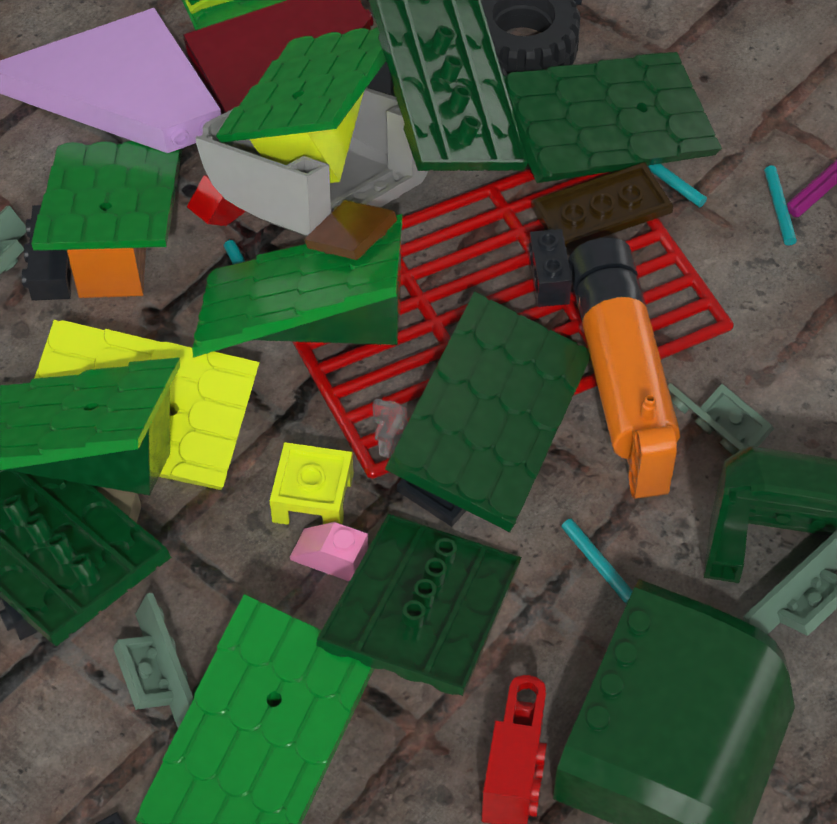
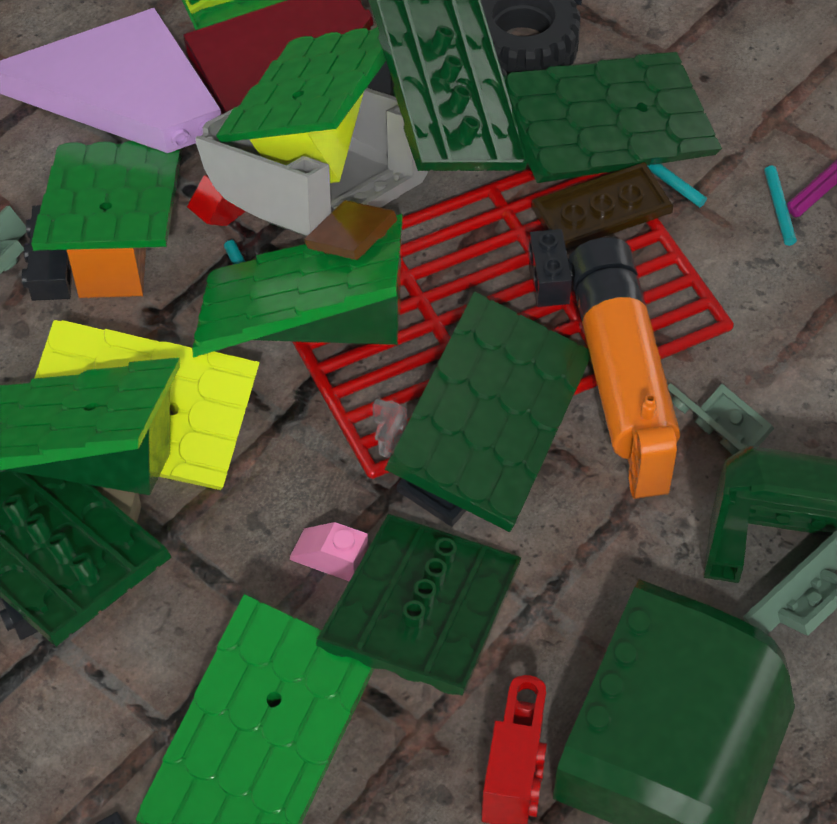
(152, 664): sand green bracket -> none
(311, 483): neon yellow panel -> none
(597, 559): teal bar -> none

